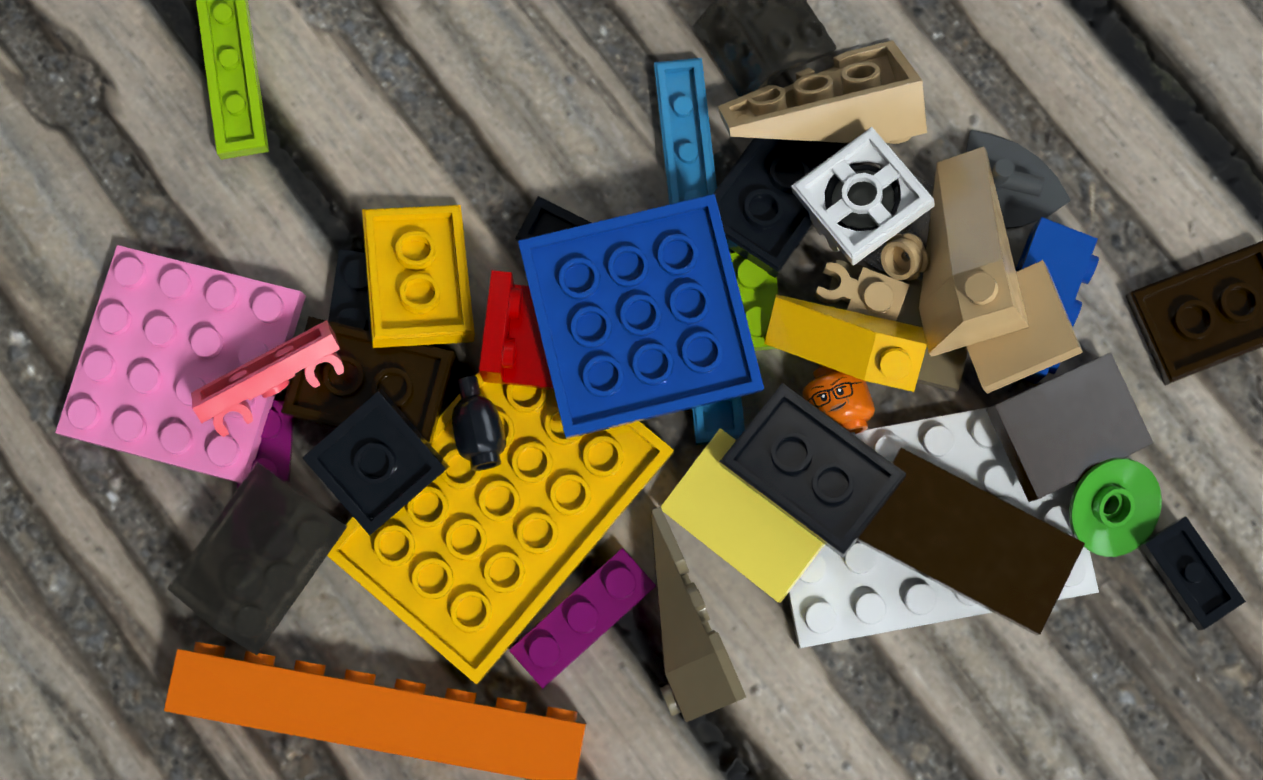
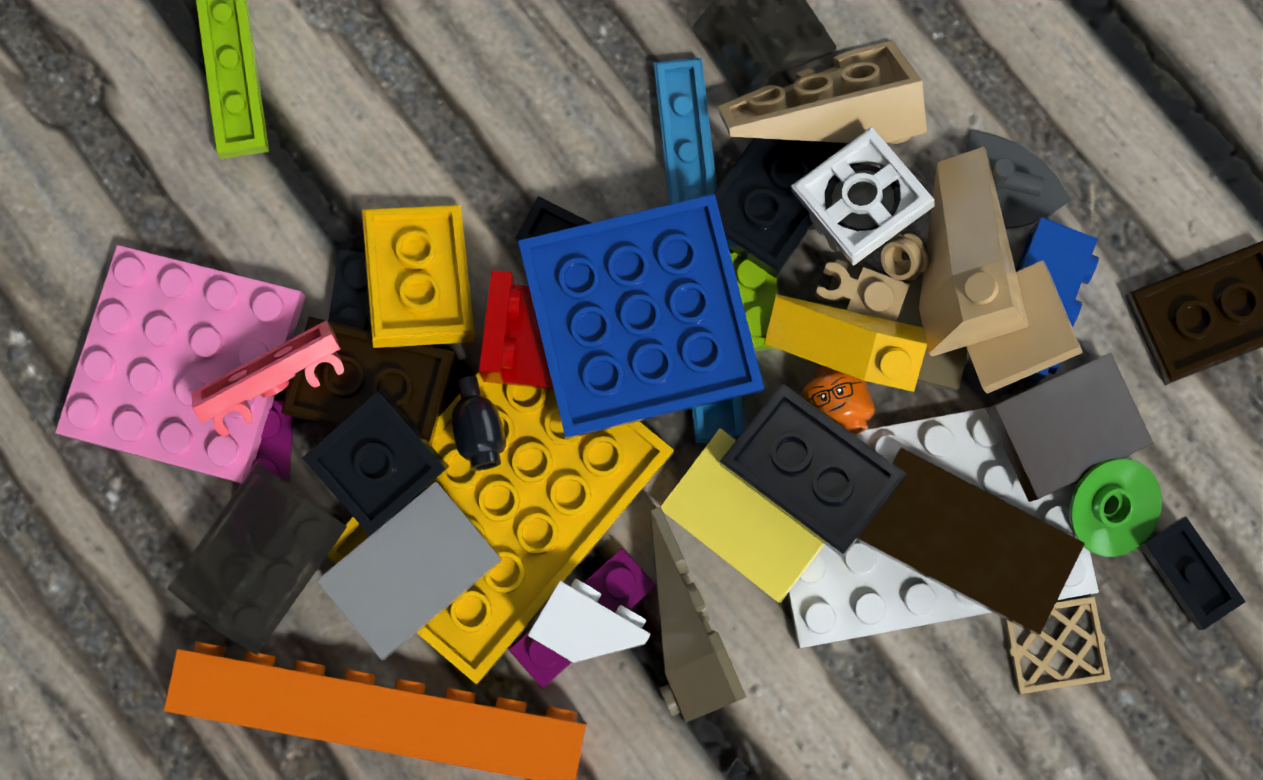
(409, 571): none -> light grey tile
(583, 628): none -> white slope
(1096, 639): none -> tan window

